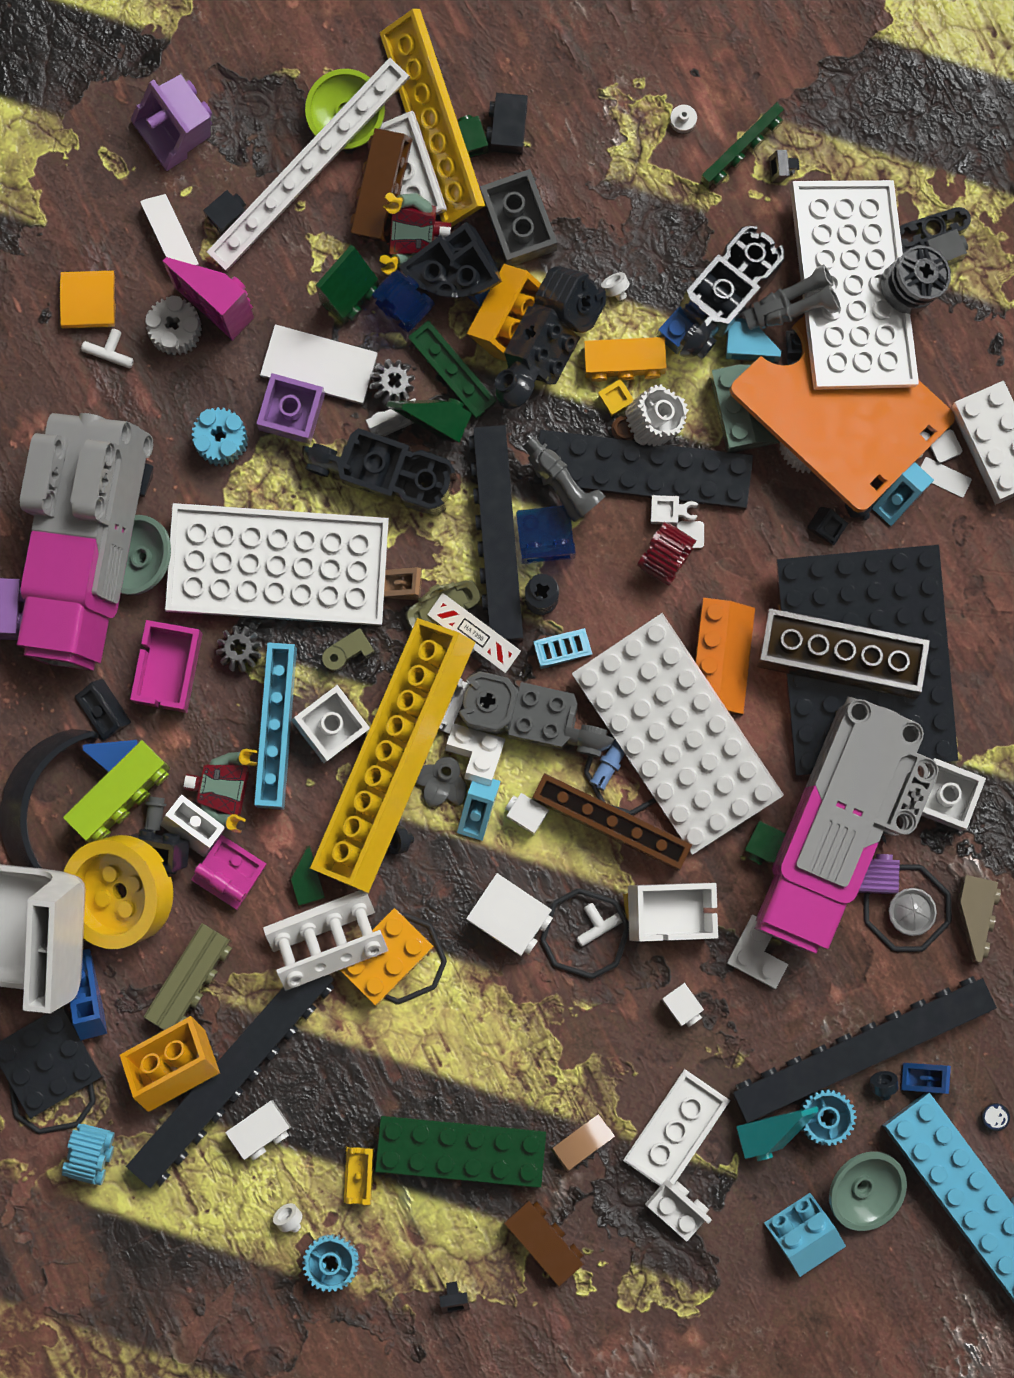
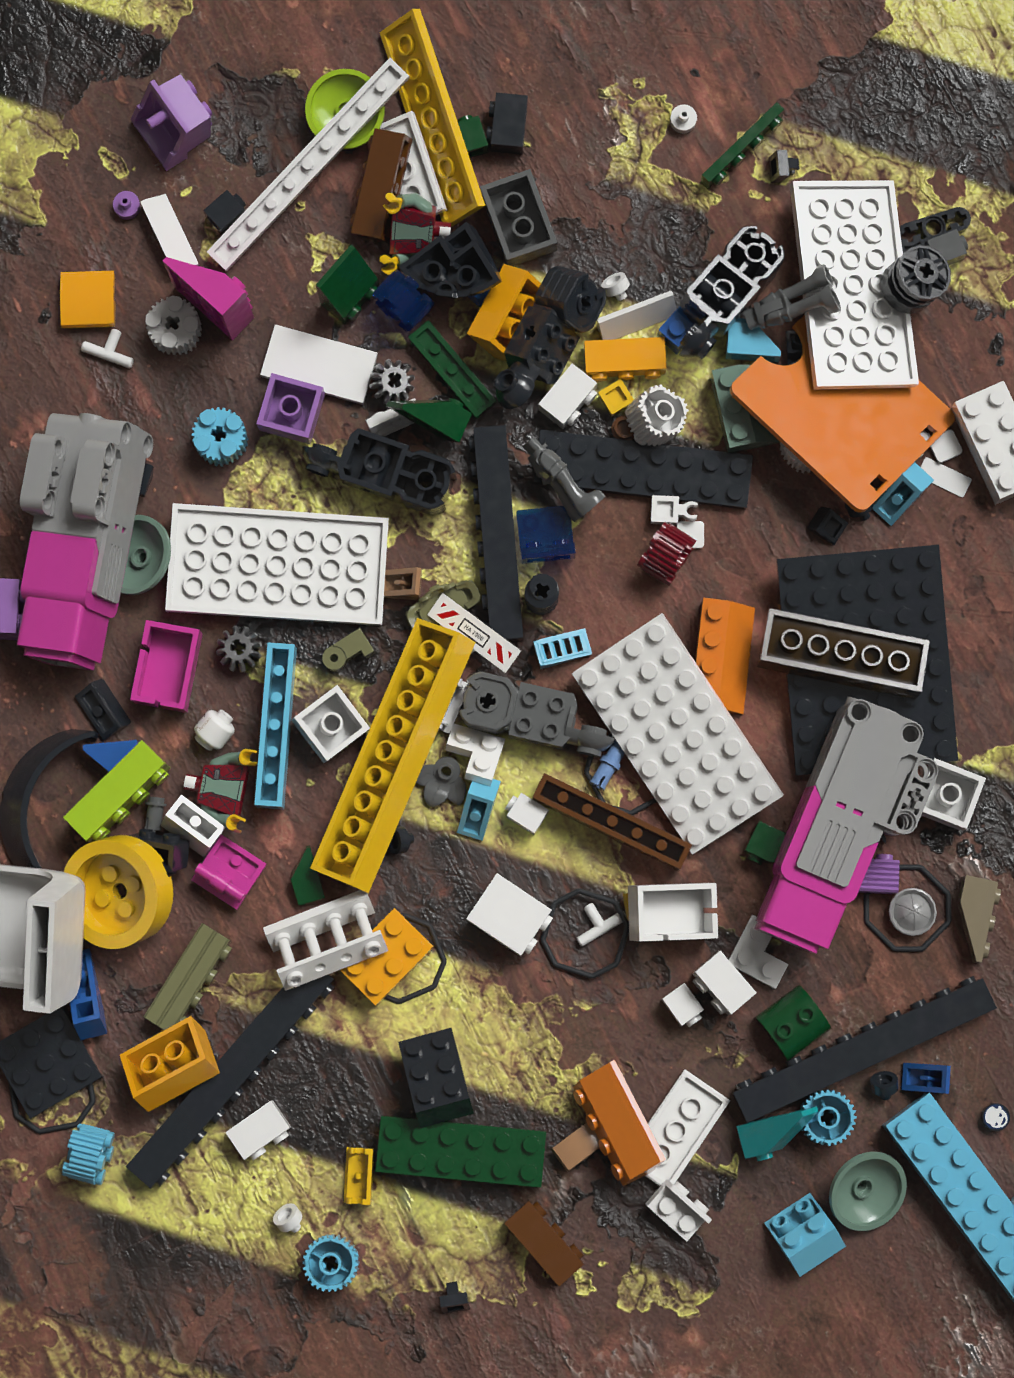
(126, 205): none -> medium lavender tile
(214, 729): none -> white head
(435, 1077): none -> black brick
(568, 396): none -> white brick
(618, 1123): none -> orange slope
(636, 316): none -> white slope
(723, 984): none -> white brick
(793, 1022): none -> dark green brick

